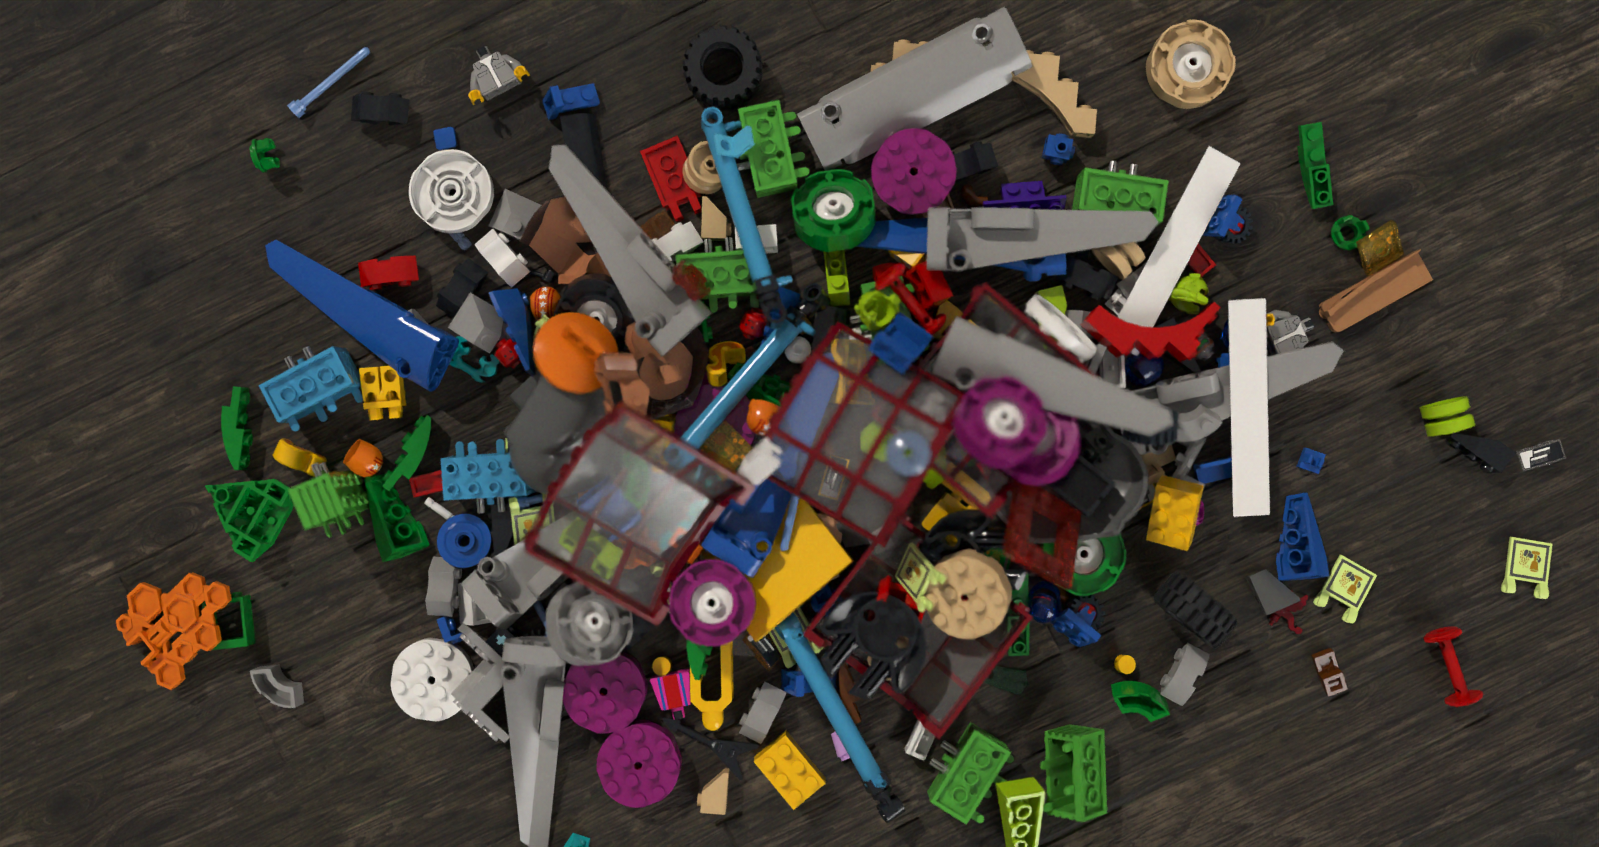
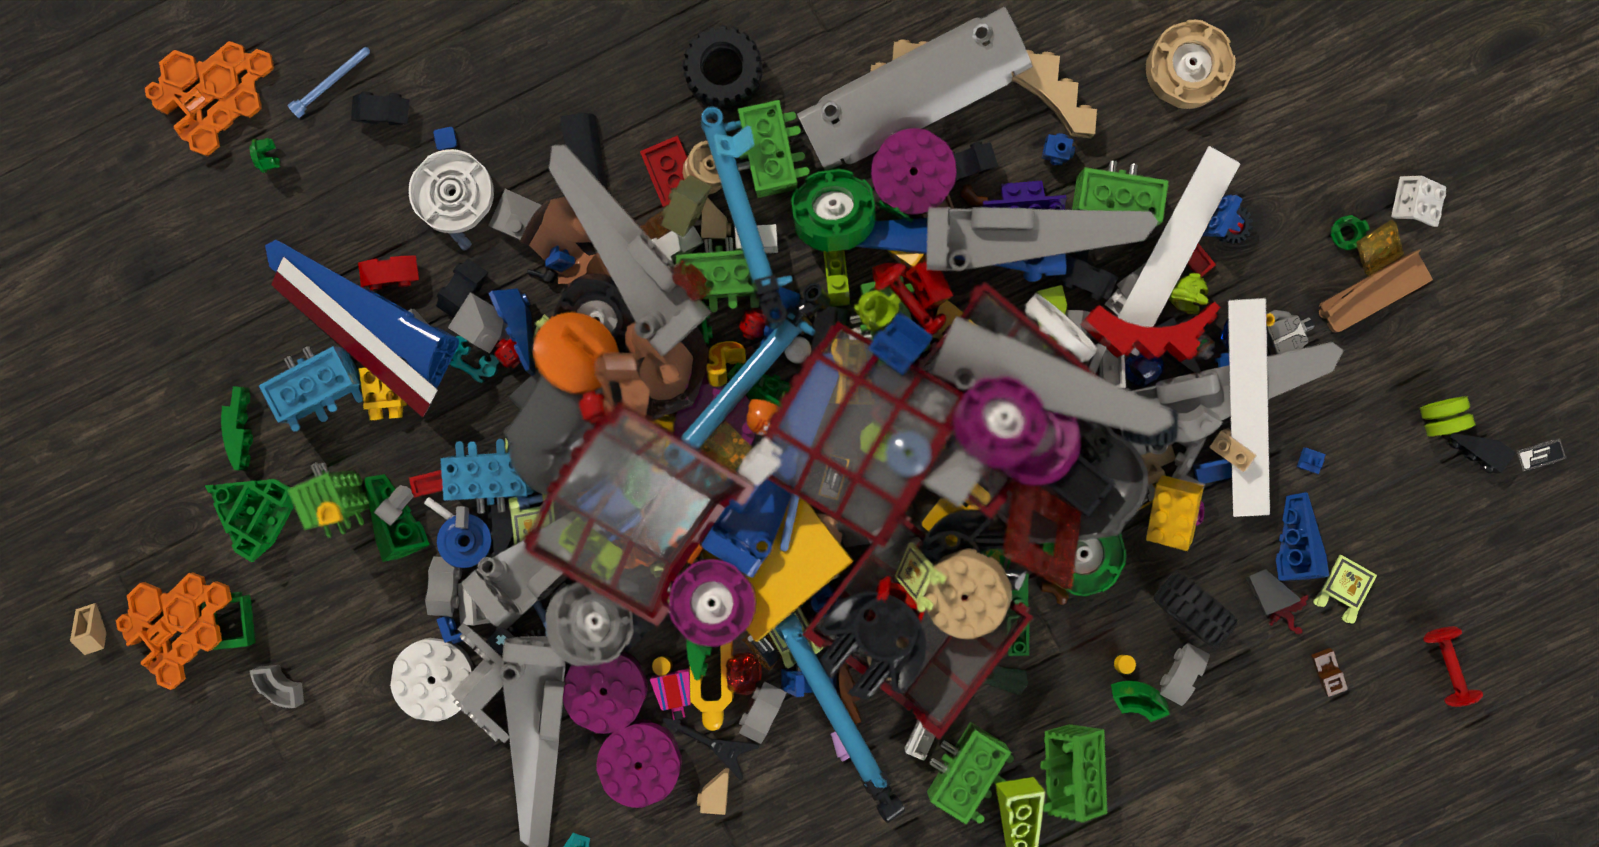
(88, 630): none -> tan slope
(217, 81): none -> orange piece
(296, 457): yellow animal -> none
(329, 513): none -> yellow tile
(354, 337): none -> sticker
(363, 458): orange helmet -> none
(392, 507): none -> light grey piece
(415, 446): green slope -> none
(462, 517): none -> light grey tile
(494, 75): light grey torso -> none
(502, 257): white brick -> none
(544, 302): orange helmet -> none
(559, 260): none -> blue tile
(569, 99): blue bracket -> none
(592, 407): none -> red head
(685, 205): none -> olive brick
(741, 683): none -> clear red plate
(789, 770): yellow brick -> none
(895, 211): none -> green piece
(954, 475): none -> light grey slope
(1042, 606): clear blue helmet -> none
(1080, 620): blue plate -> none
(1120, 258): tan wheel -> none
(1232, 450): none -> tan bracket
(1313, 165): green slope -> none
(1419, 200): none -> white bracket
(1528, 562): yellowish green flag -> none

